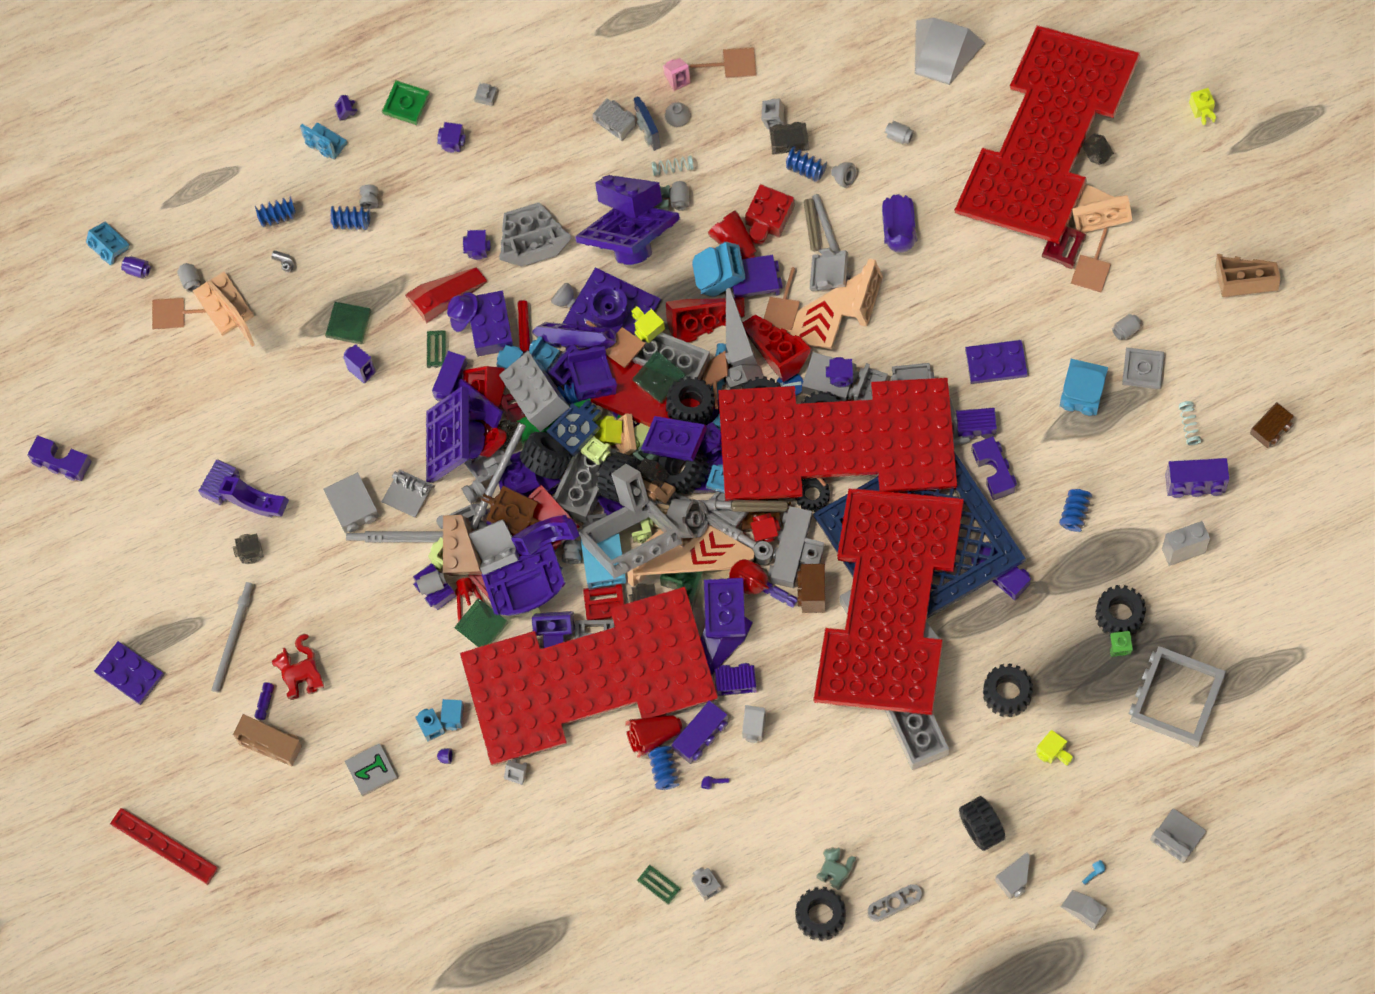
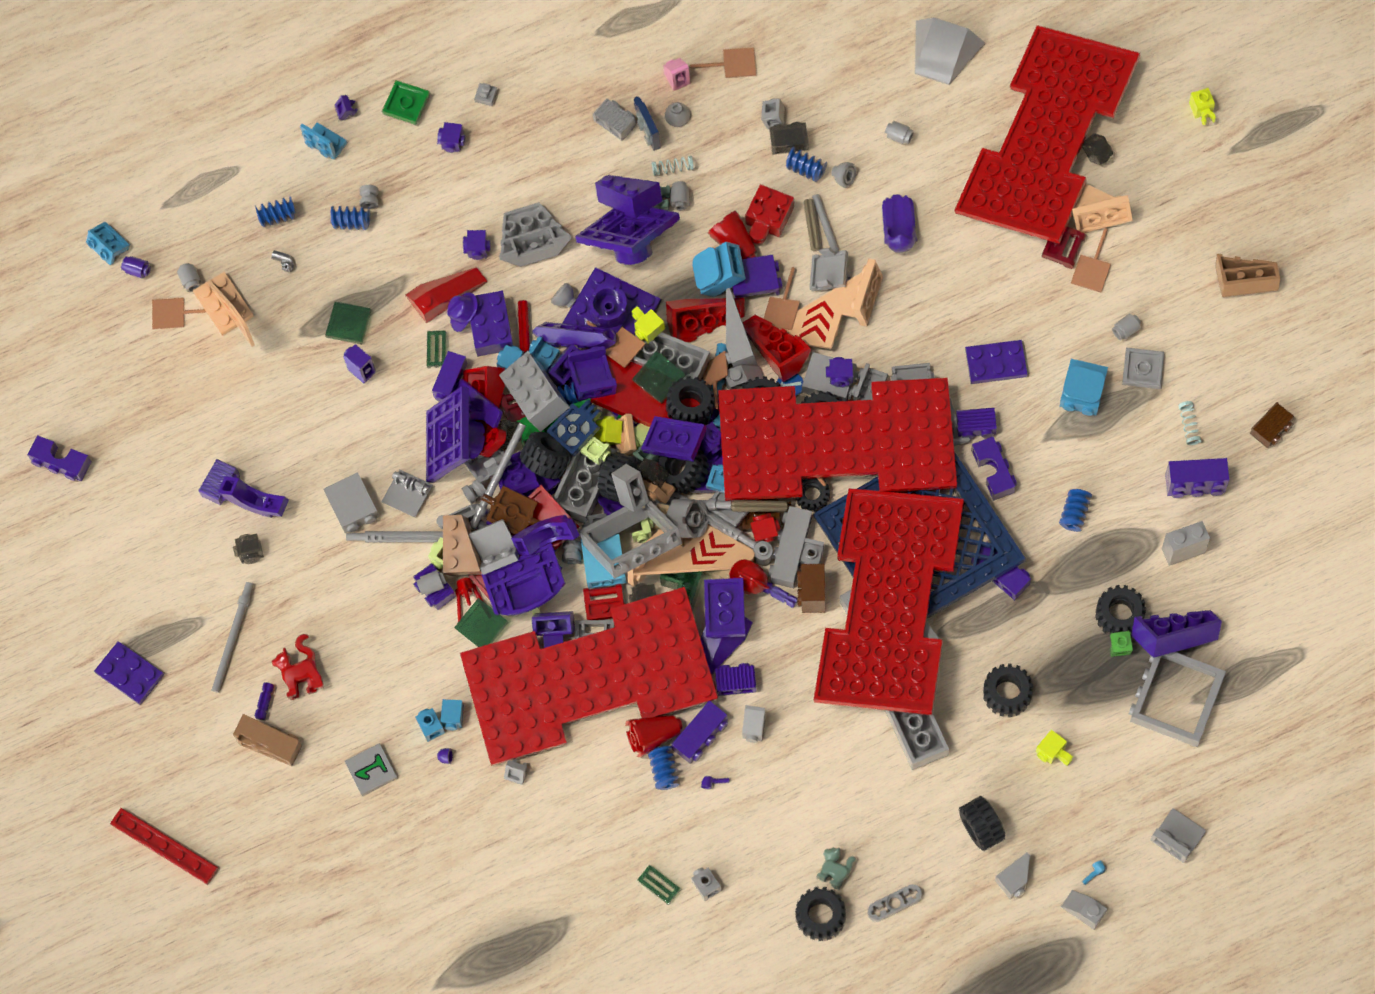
(1175, 632): none -> dark purple wedge

